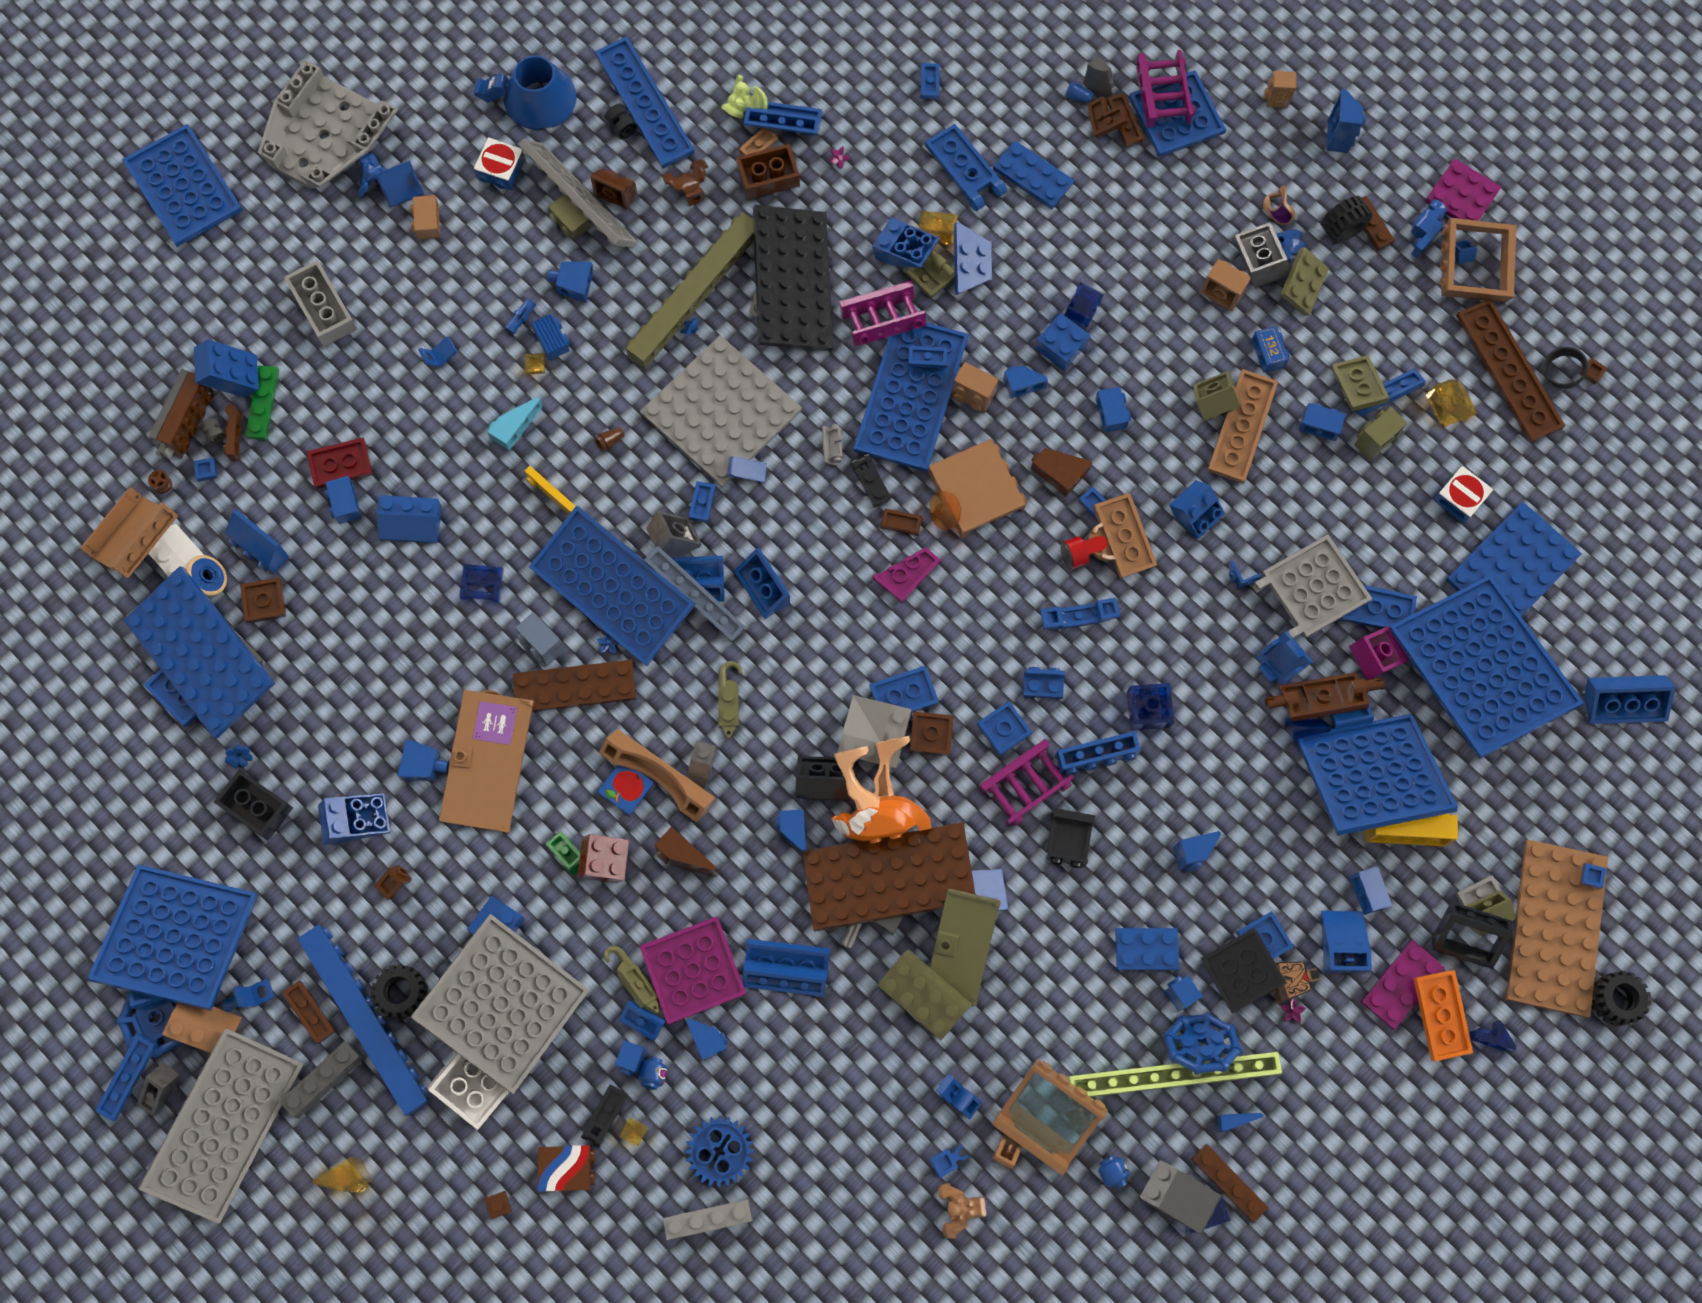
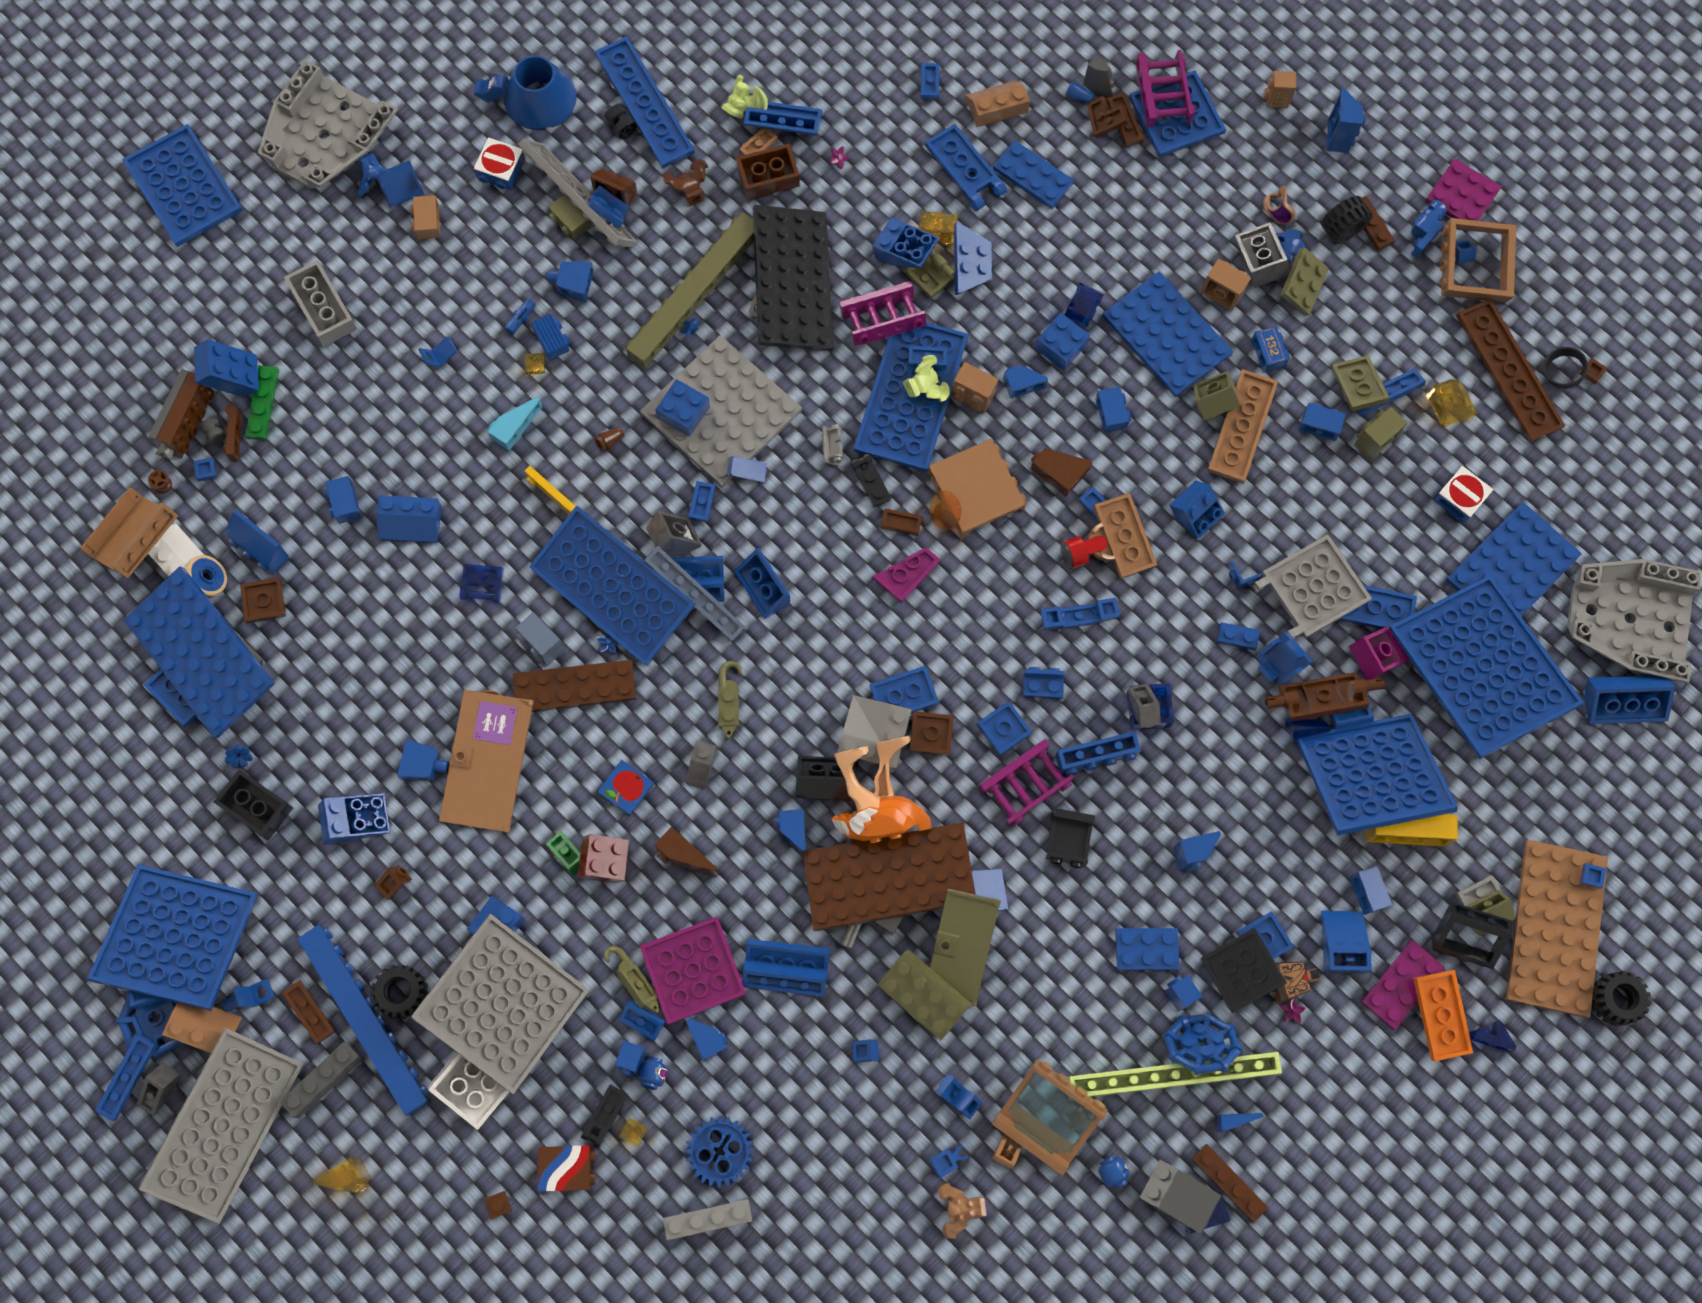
(339, 461): dark red plate -> none
(608, 206): none -> blue bracket
(628, 753): medium nougat arch -> none
(682, 407): none -> blue brick
(865, 1051): none -> blue slope
(926, 381): none -> yellowish green animal
(998, 103): none -> medium nougat slope
(1144, 705): none -> flat silver slope
(1167, 334): none -> blue plate
(1238, 636): none -> blue plate
(1649, 594): none -> light grey wedge

